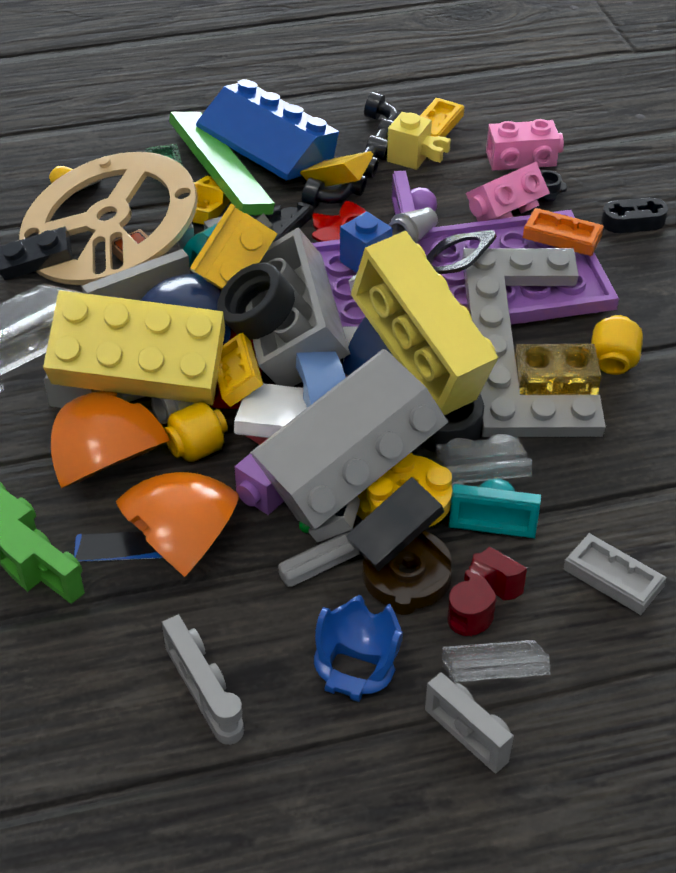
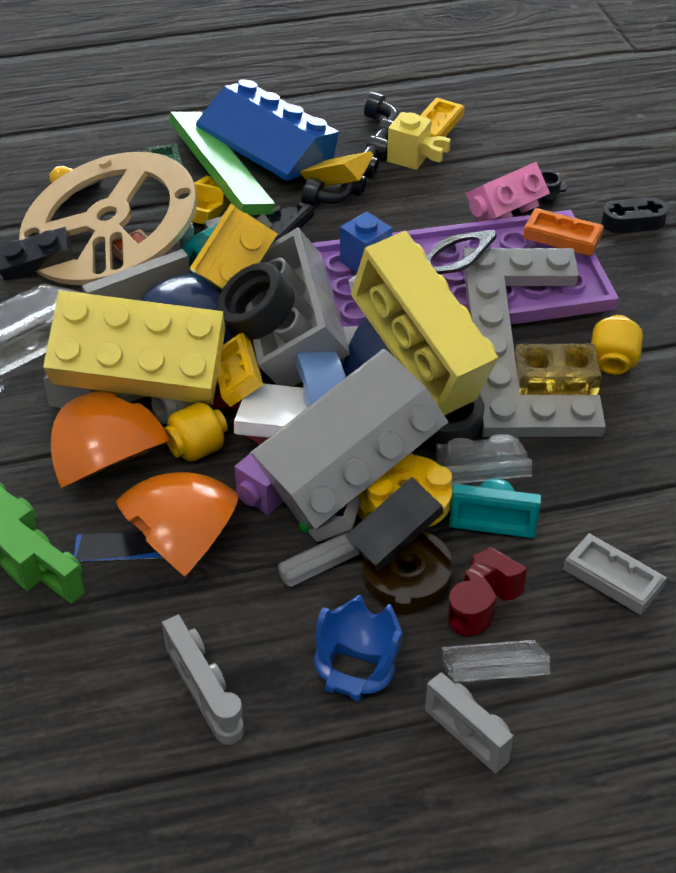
(328, 226): red plate -> none
(410, 200): medium lavender tile -> none
(415, 222): light grey cone -> none
(523, 143): bright pink brick -> none

